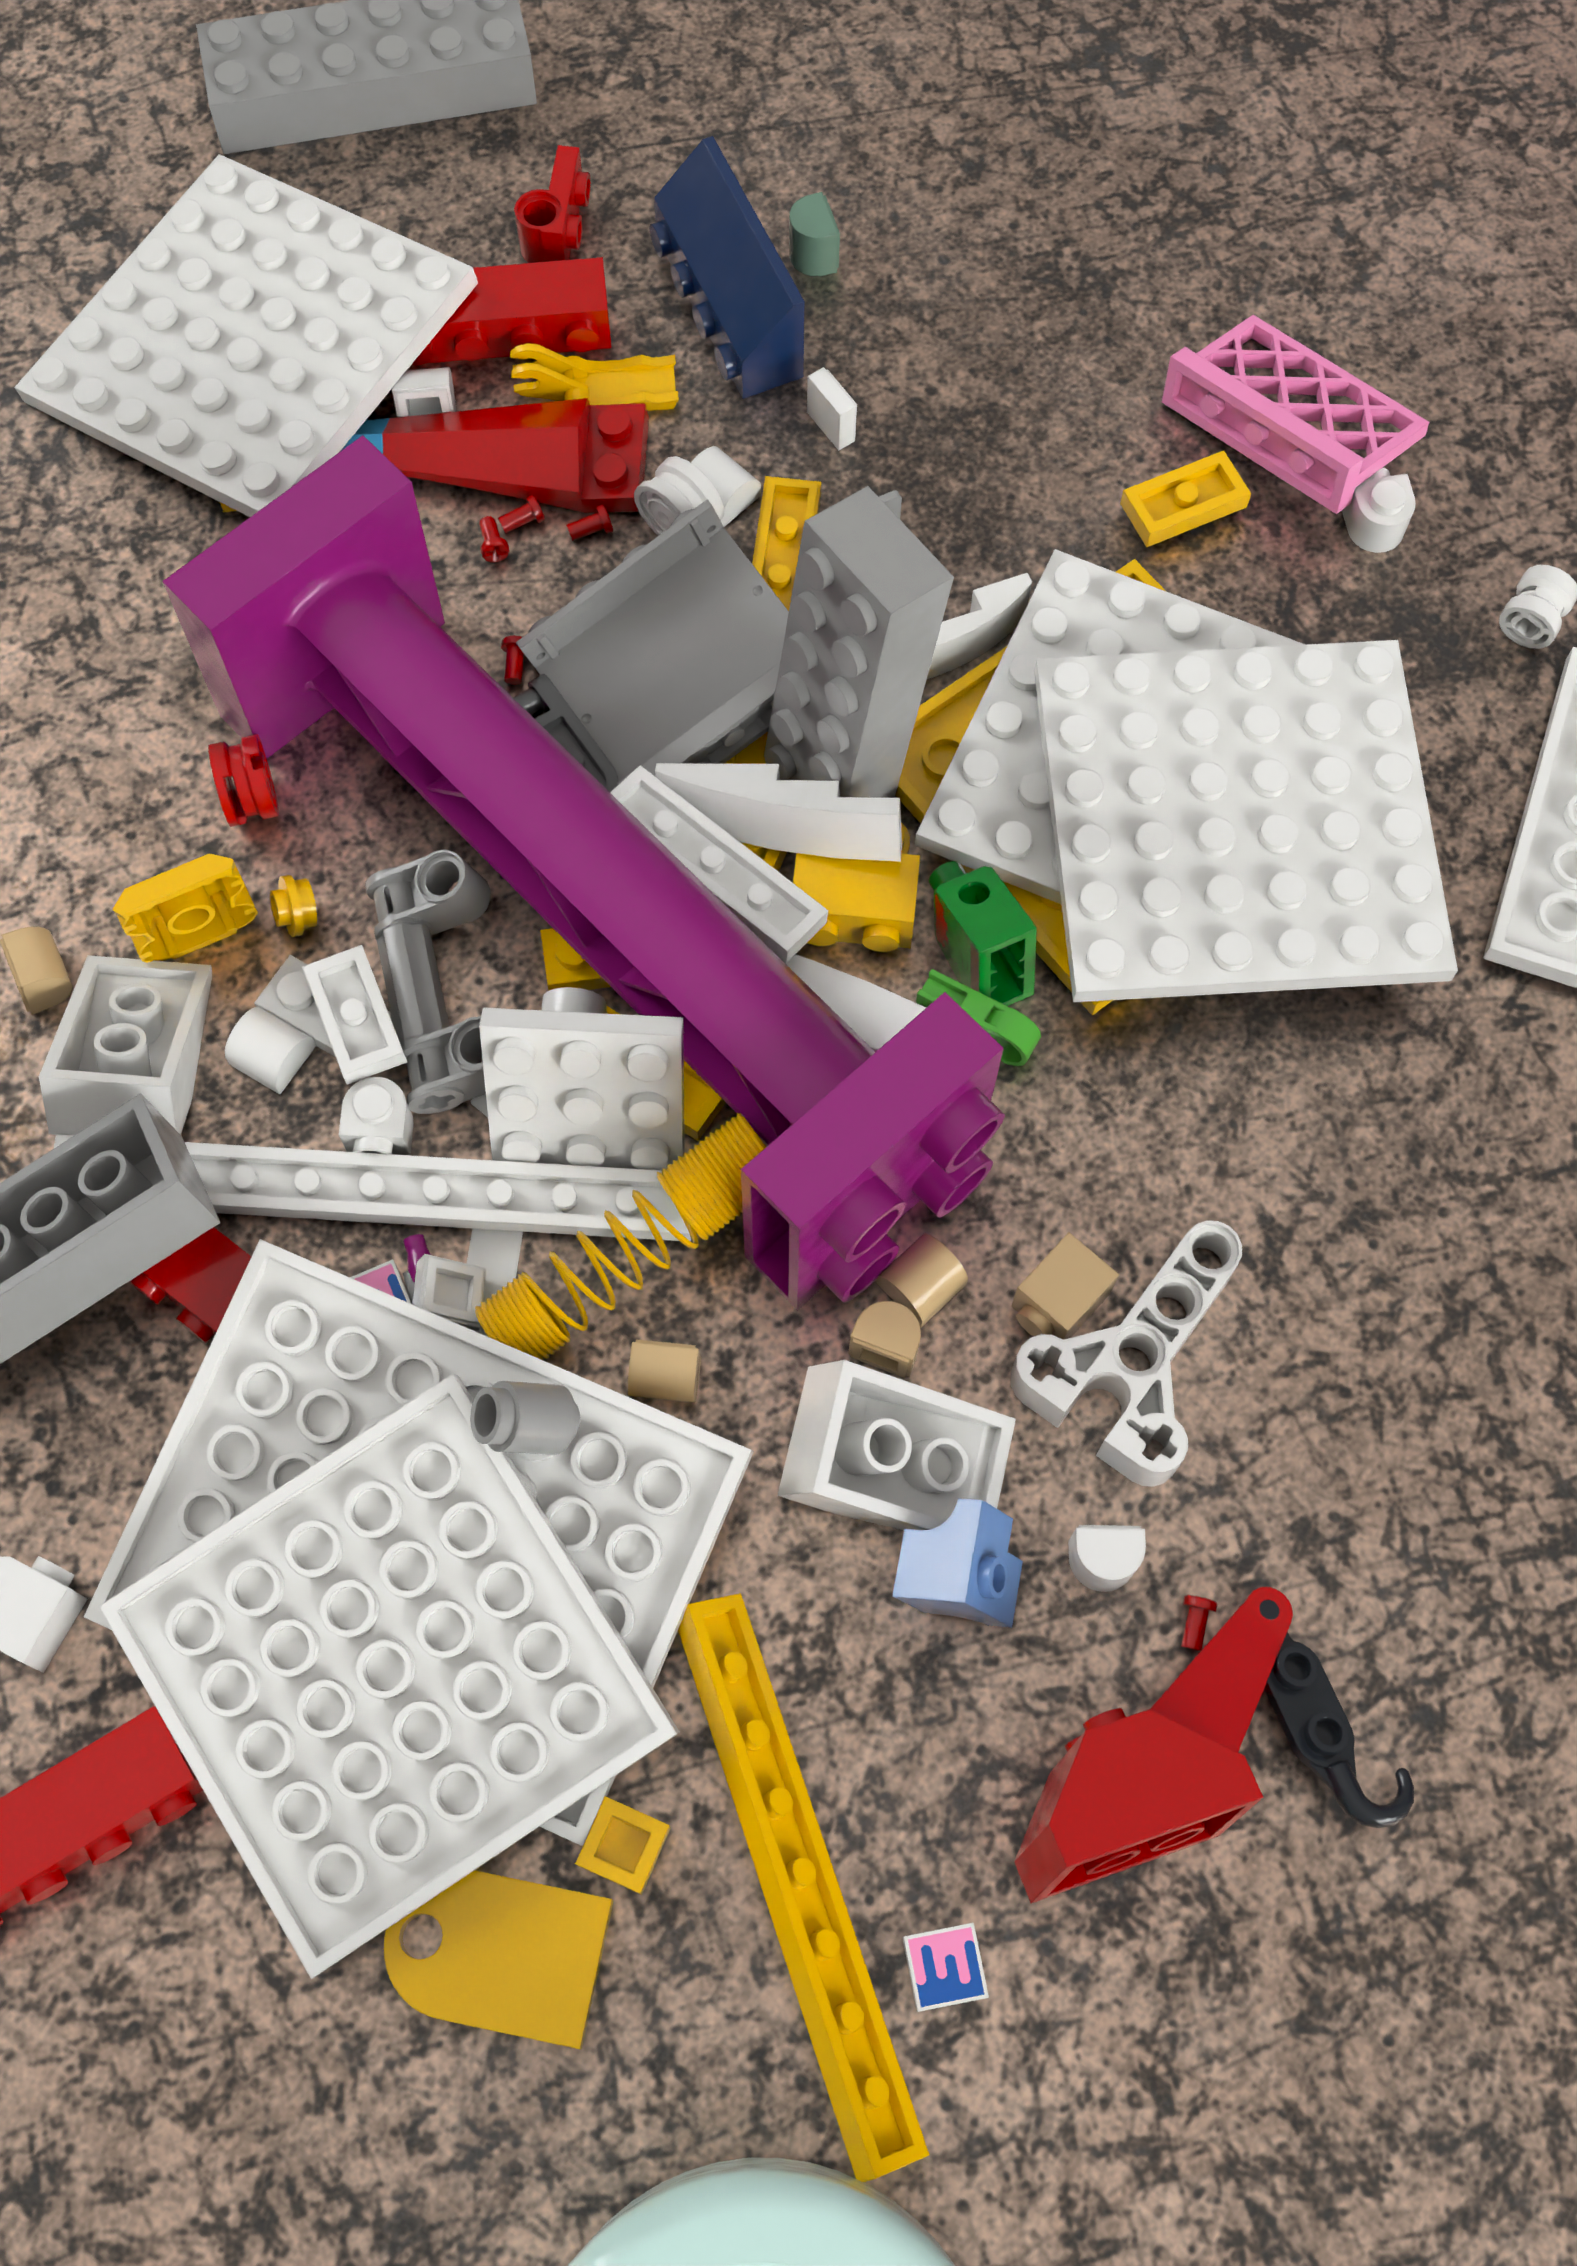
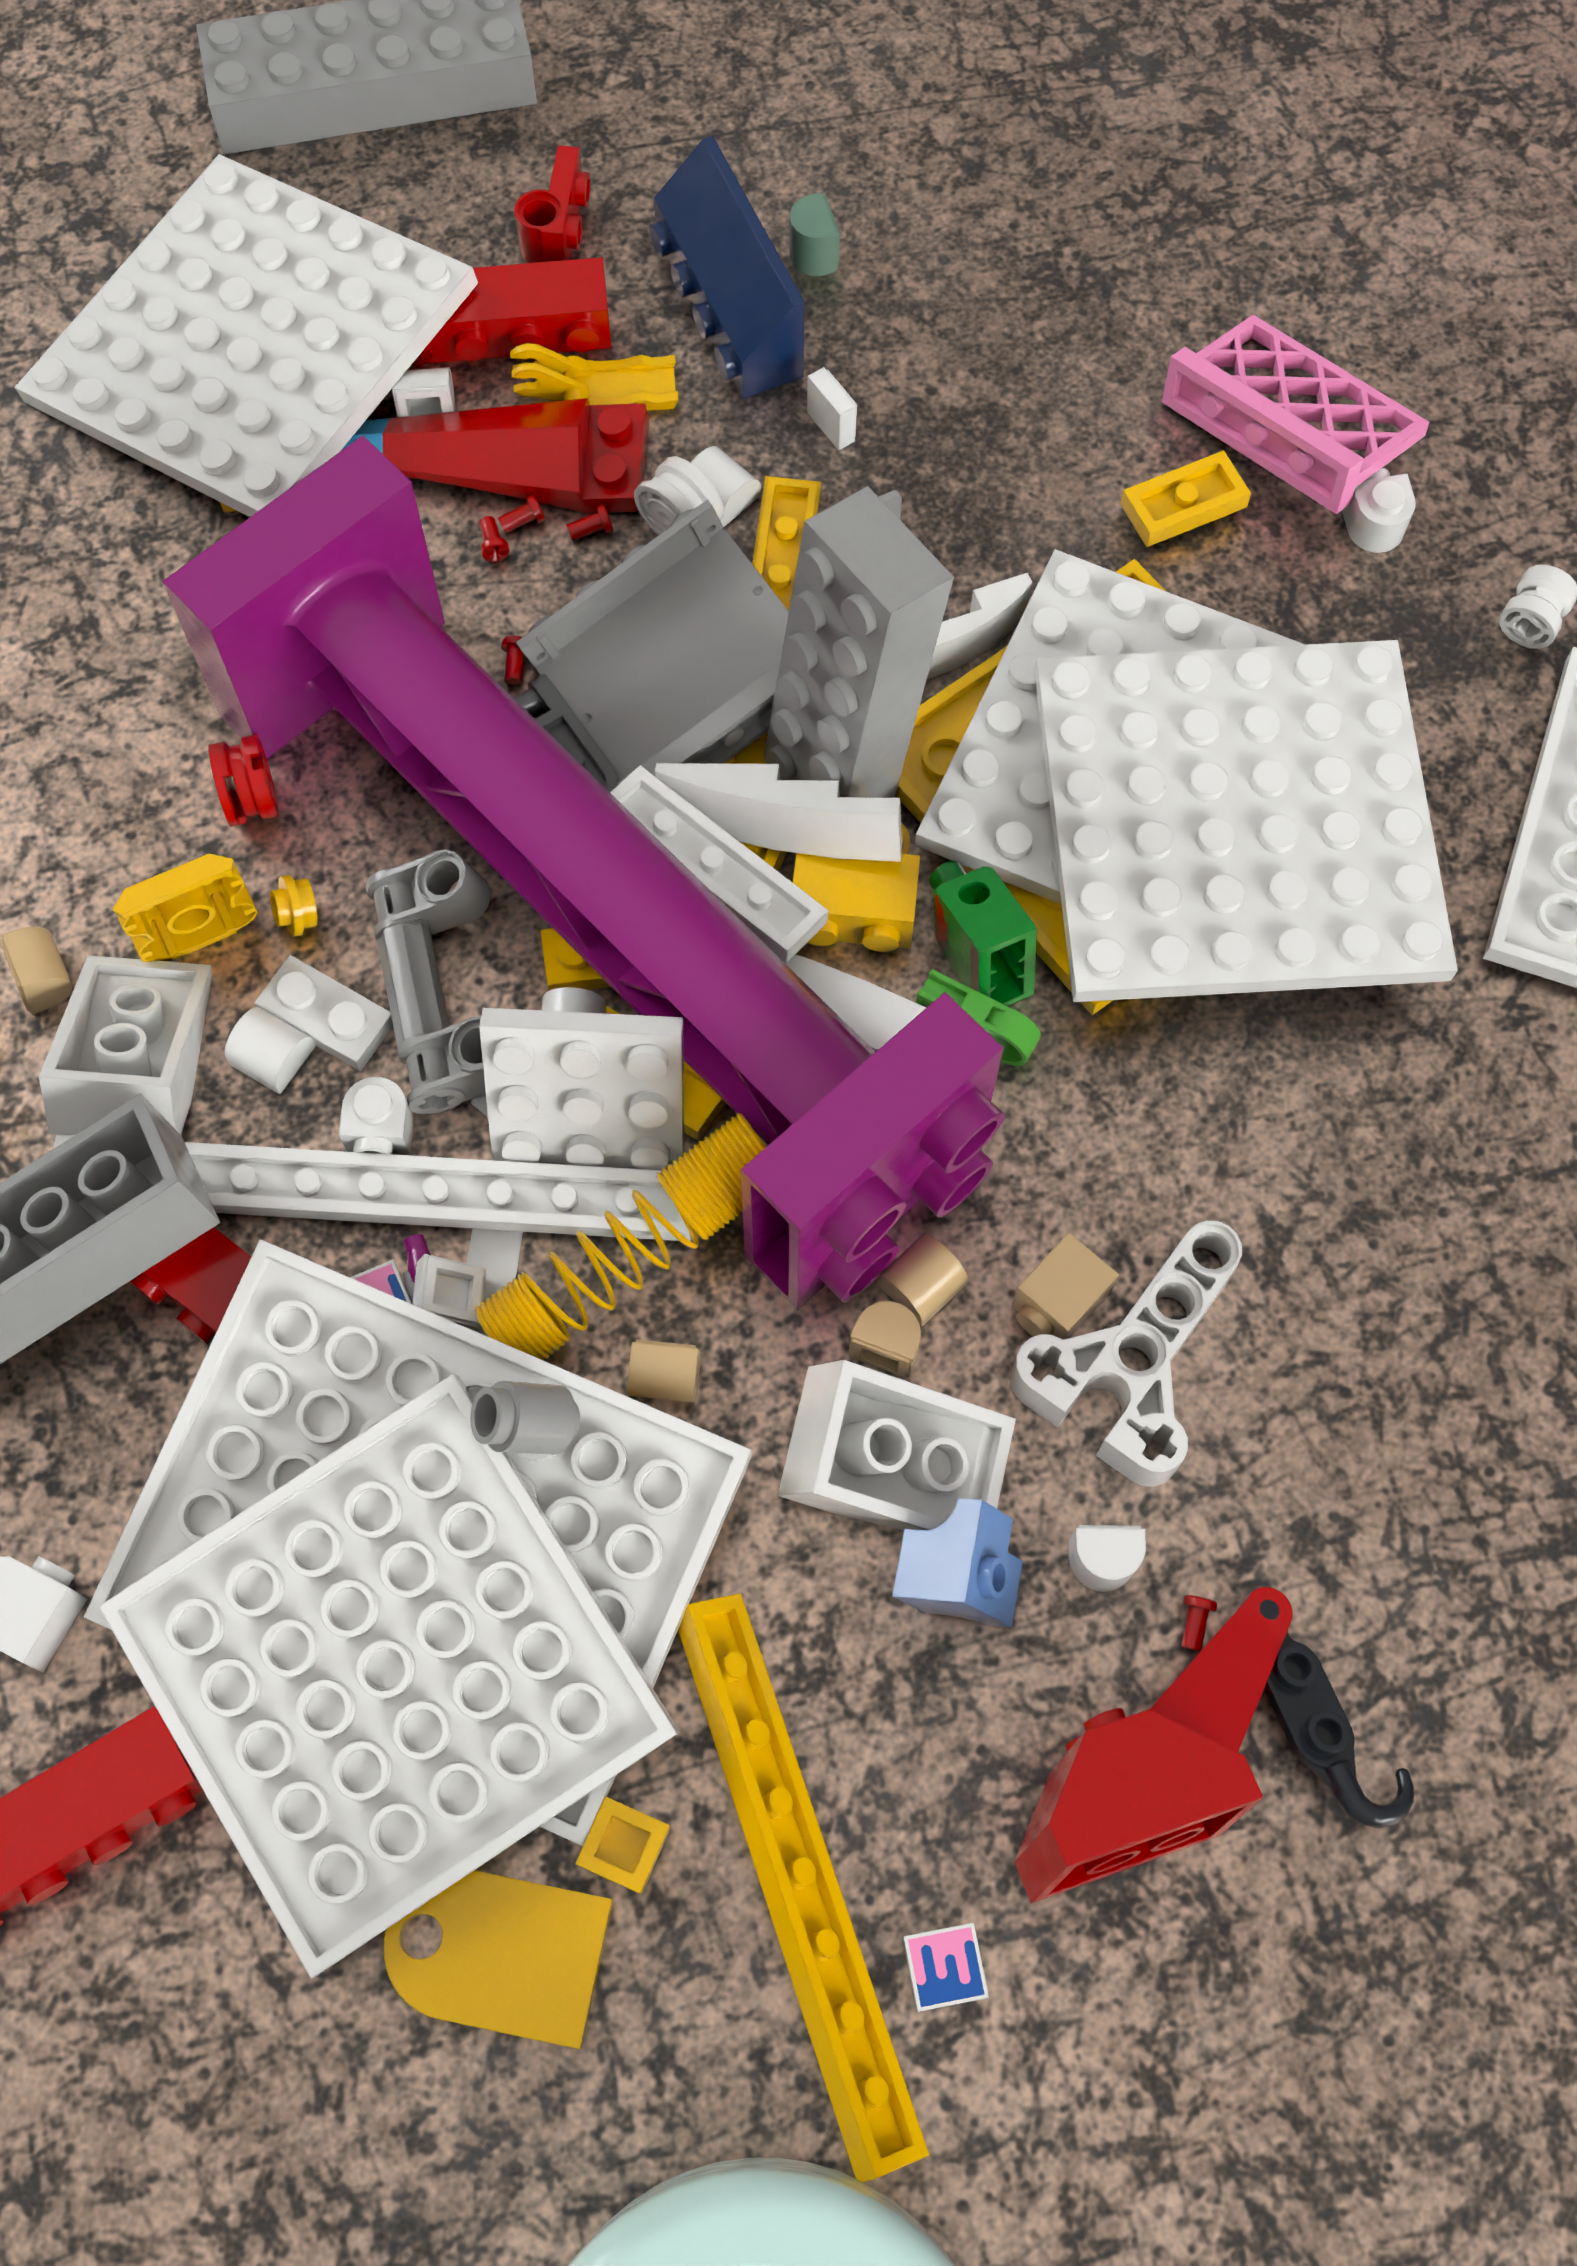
(354, 1014): white plate -> none

